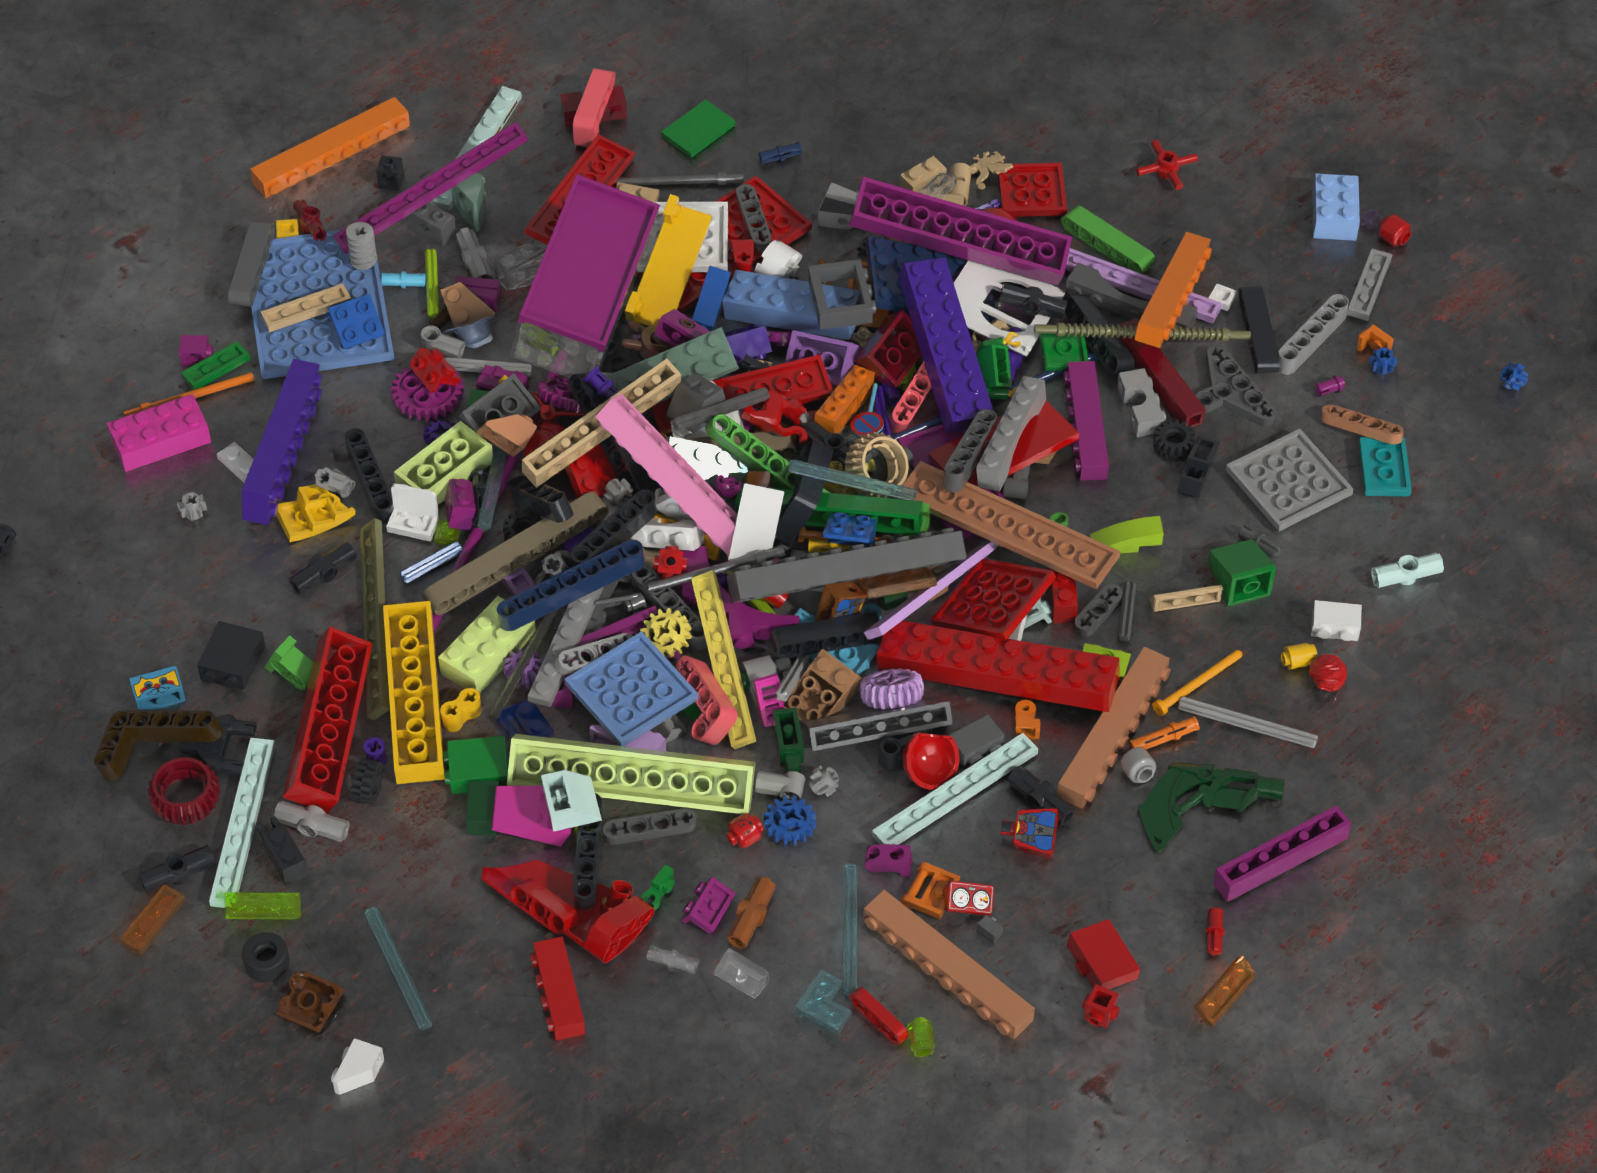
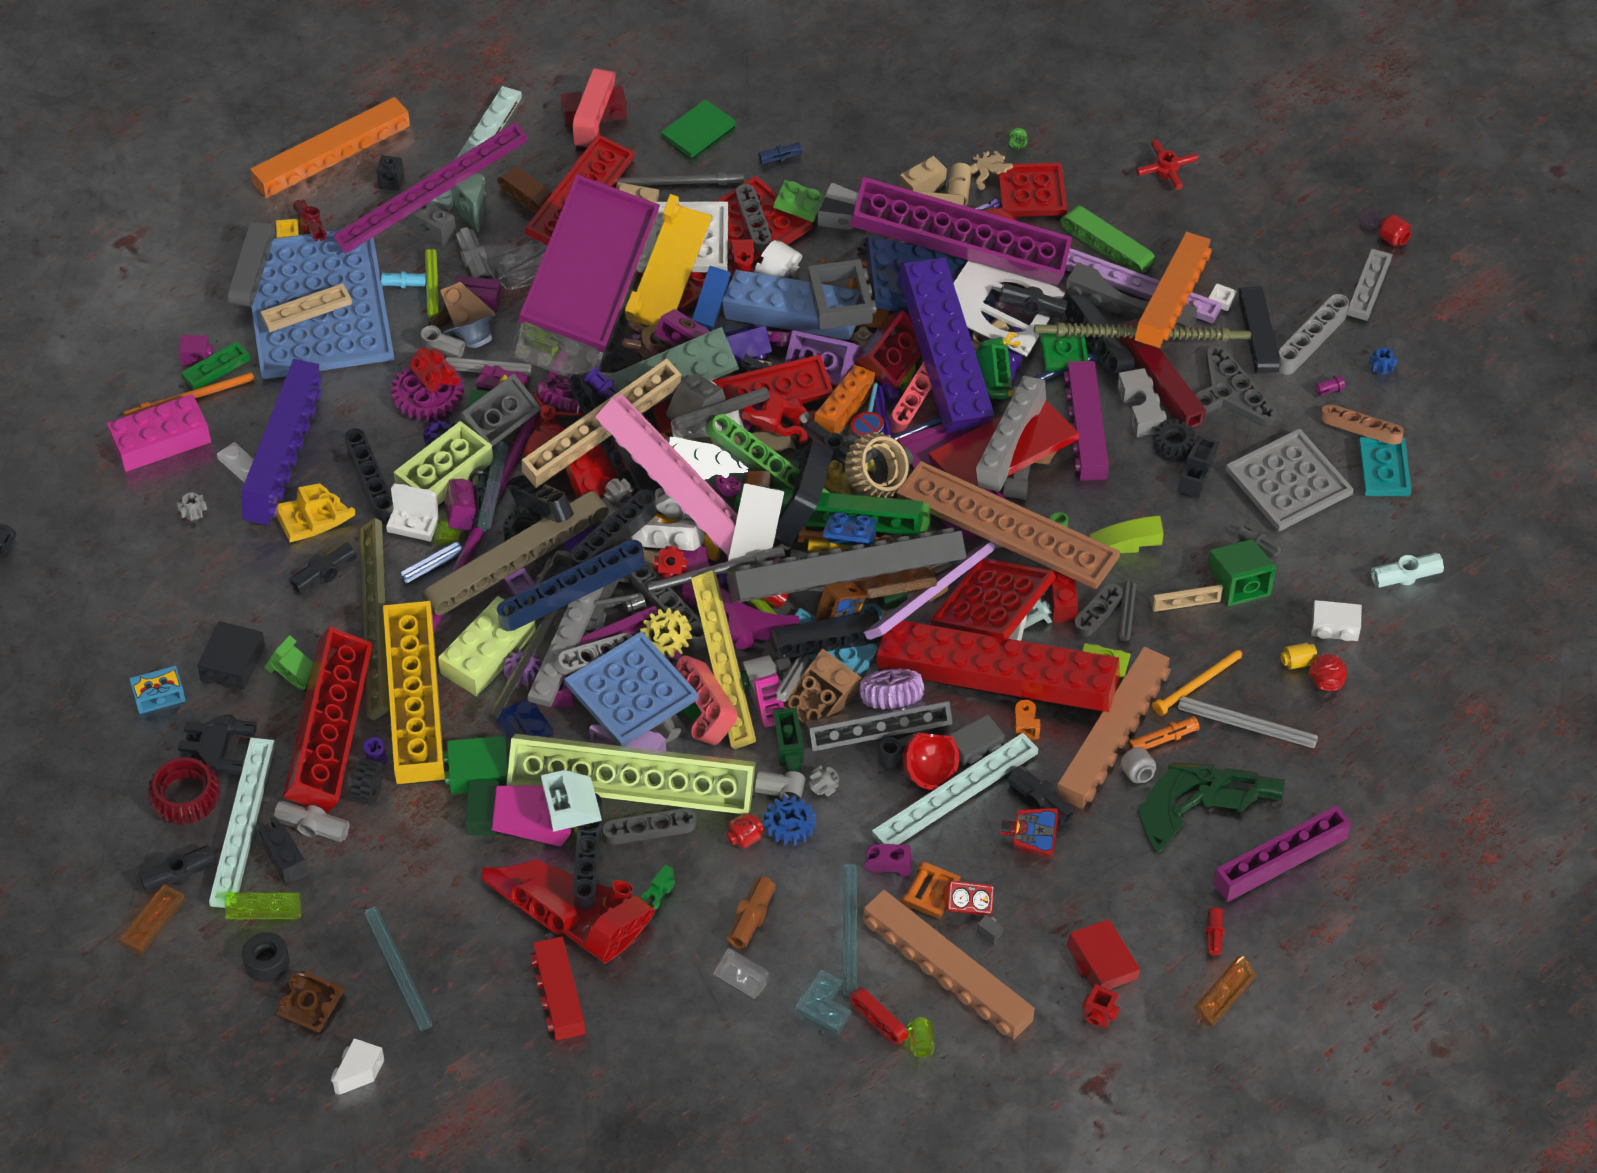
(151, 726): dark brown beam -> none
(335, 481): light grey piece -> none
(356, 321): blue bracket -> none
(361, 245): light grey piece -> none
(460, 710): yellow axle -> none
(508, 433): nougat slope -> none
(524, 188): none -> reddish brown beam
(554, 564): dark grey piece -> none
(673, 959): clear pin -> none
(708, 905): magenta bracket -> none
(799, 200): none -> bright green plate
(851, 480): clear light blue axle -> none
(940, 185): clear slope -> none
(969, 451): dark grey beam -> none
(1017, 132): none -> bright green bush
(1335, 207): light blue brick -> none
(1374, 338): orange bracket -> none
(1514, 376): blue gear -> none

